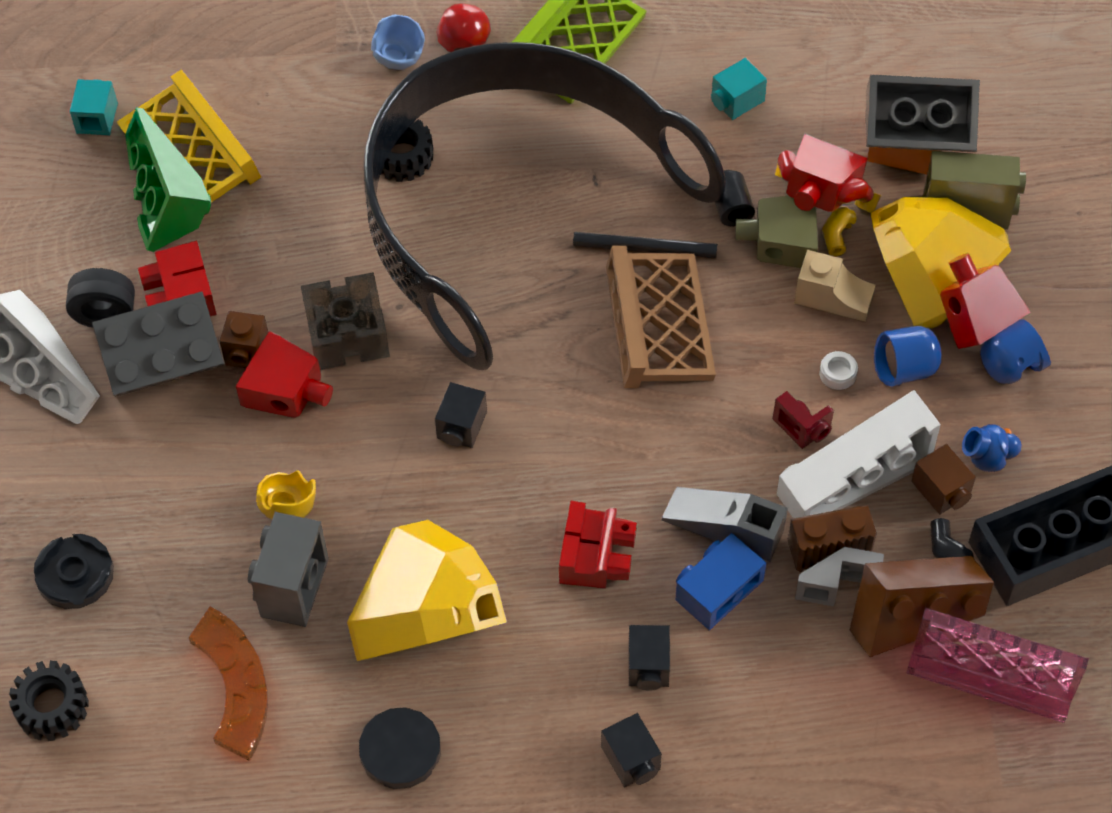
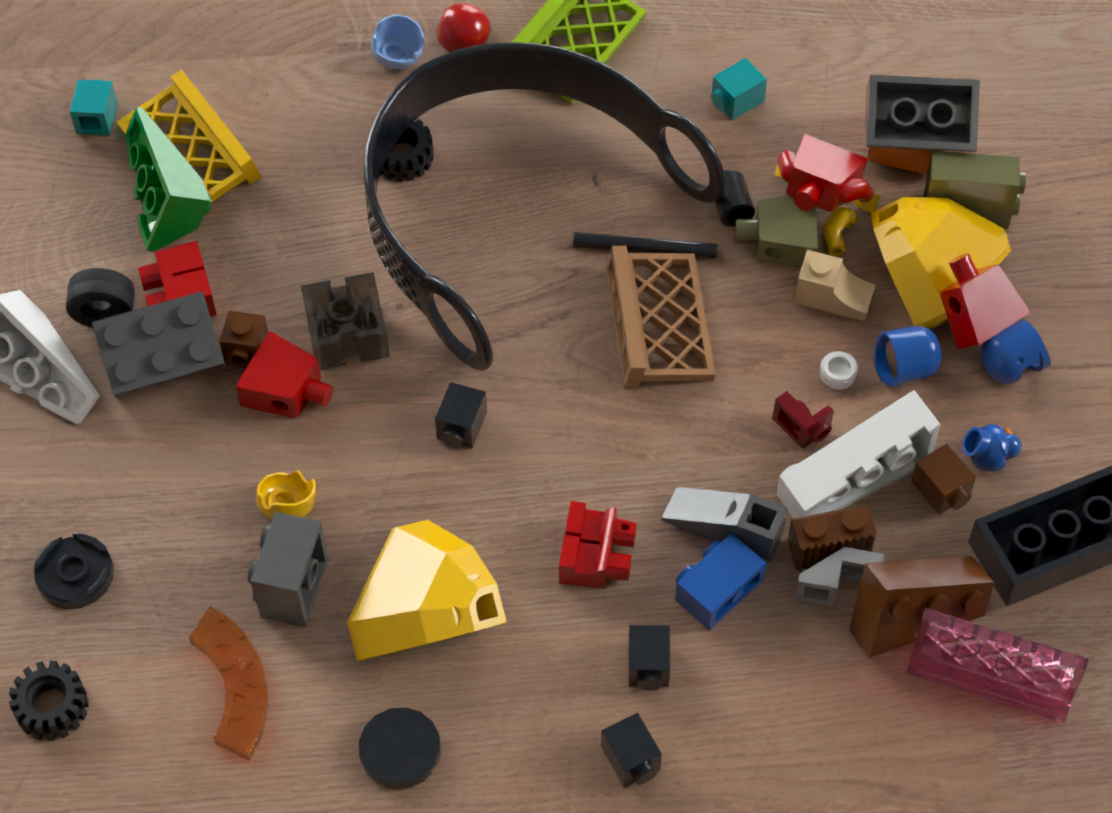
(942, 543): black arm -> none

